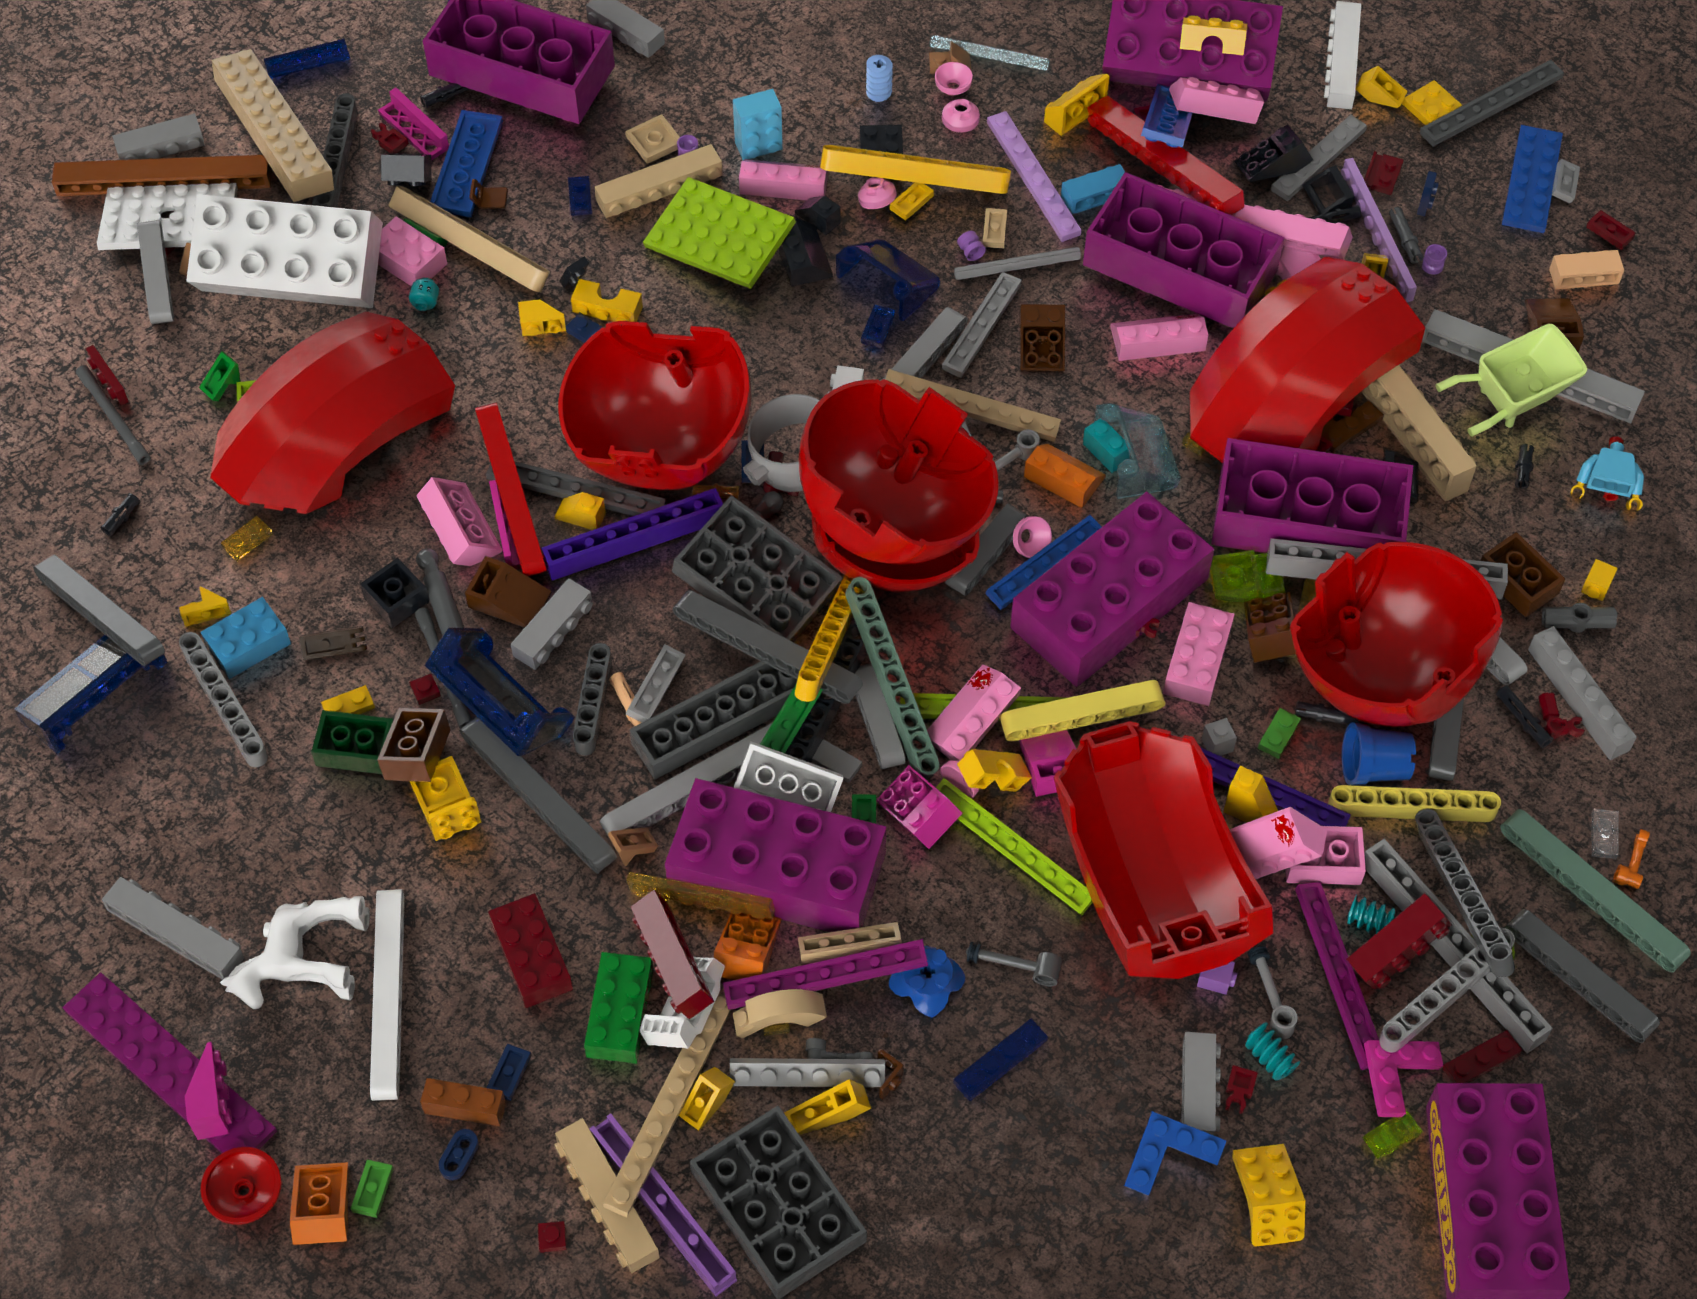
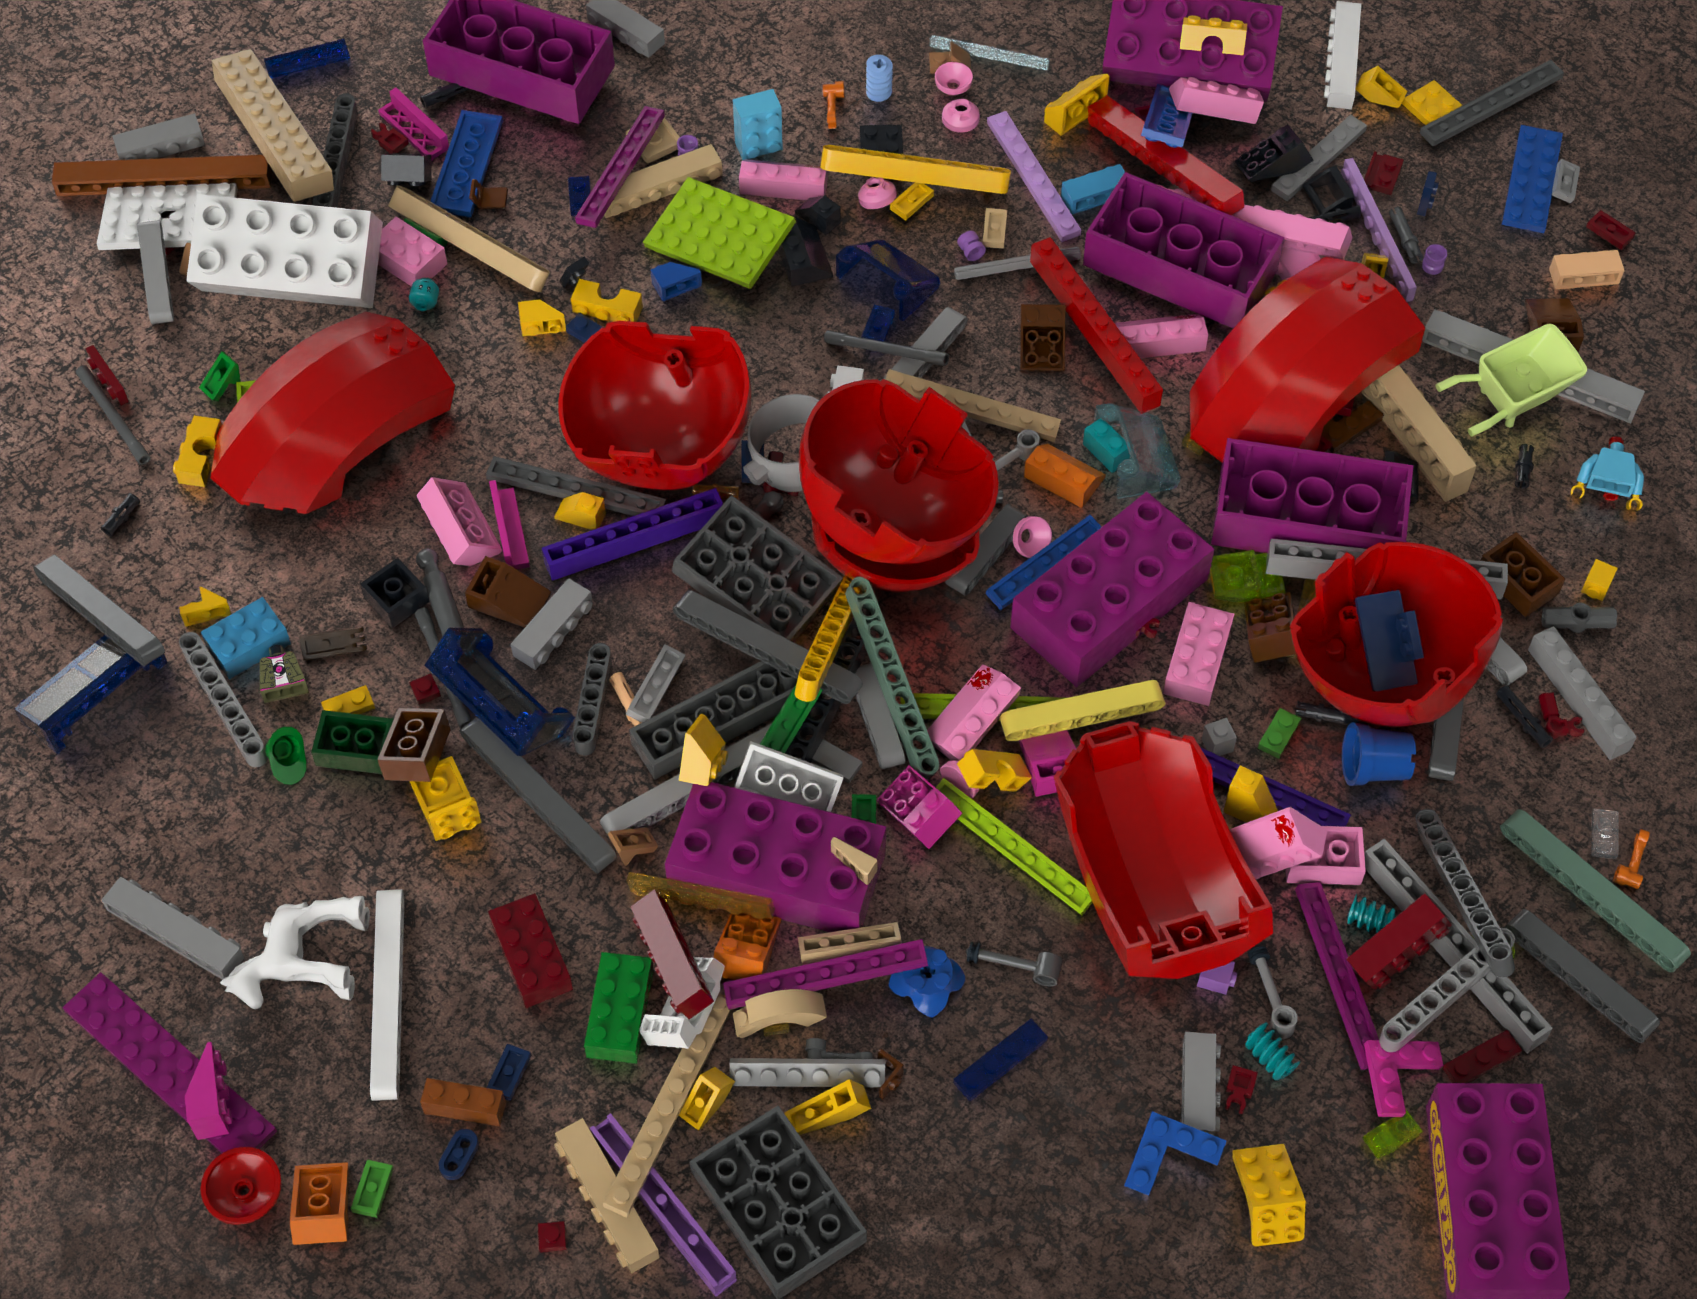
(200, 436): none -> yellow arch
(246, 538): clear yellow plate -> none
(281, 675): none -> olive torso
(287, 755): none -> green piece
(510, 489): red beam -> none
(619, 167): none -> magenta plate
(674, 279): none -> blue slope
(702, 753): none -> yellow slope
(832, 92): none -> orange brick
(860, 862): none -> tan slope
(928, 356): none -> dark grey piece
(981, 324): light grey plate -> none
(1096, 325): none -> red brick
(1389, 640): none -> dark blue bracket
(1424, 798): light yellow beam -> none

